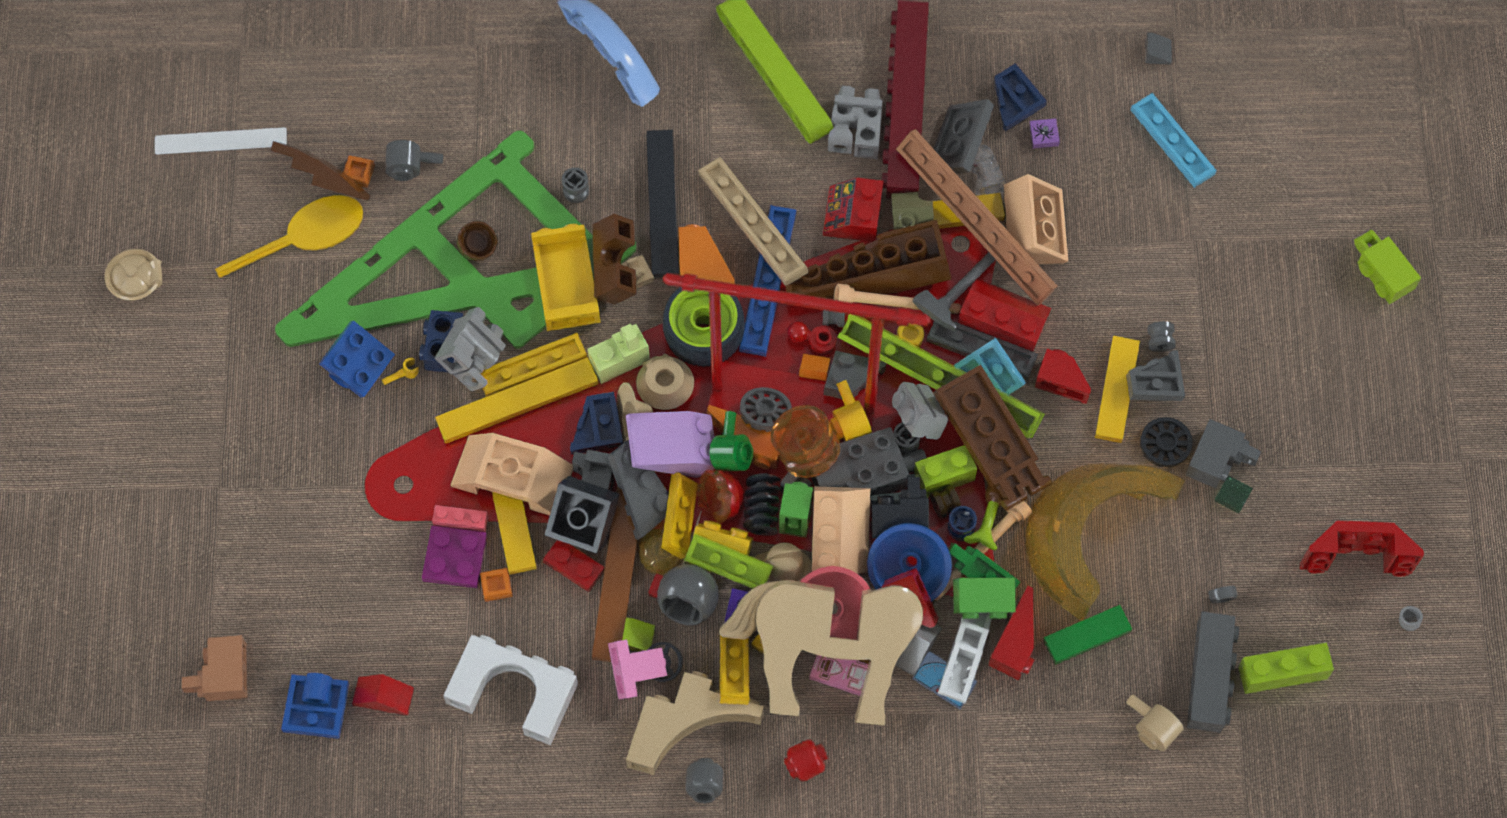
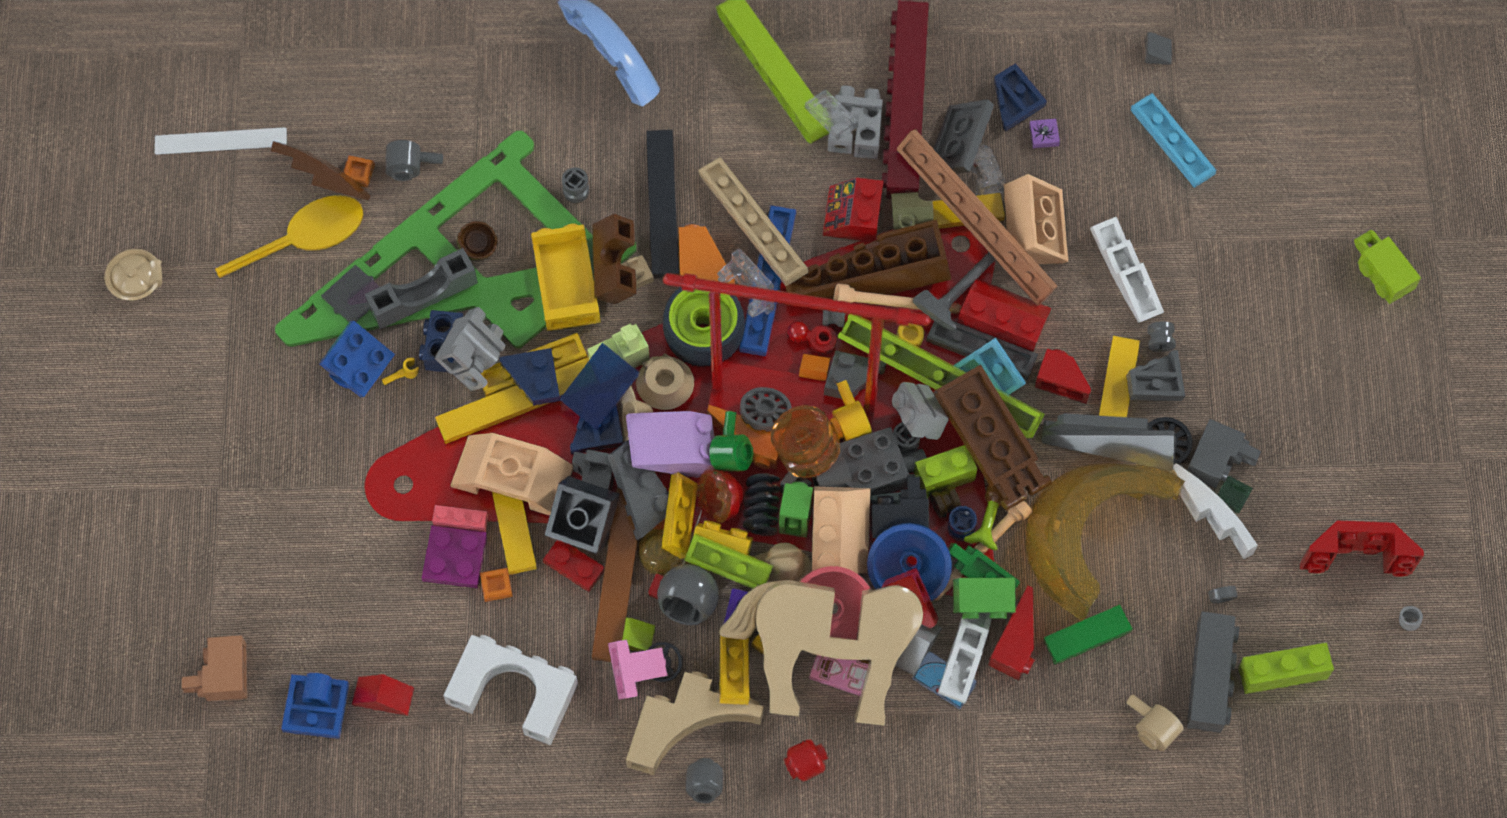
(348, 294): none -> piece
(447, 278): none -> dark grey arch
(534, 374): none -> dark blue wing
(599, 386): none -> clear blue piece
(747, 274): none -> clear piece
(831, 114): none -> clear plate
(1112, 438): none -> dark grey wedge
(1126, 270): none -> white slope
(1205, 503): none -> white slope

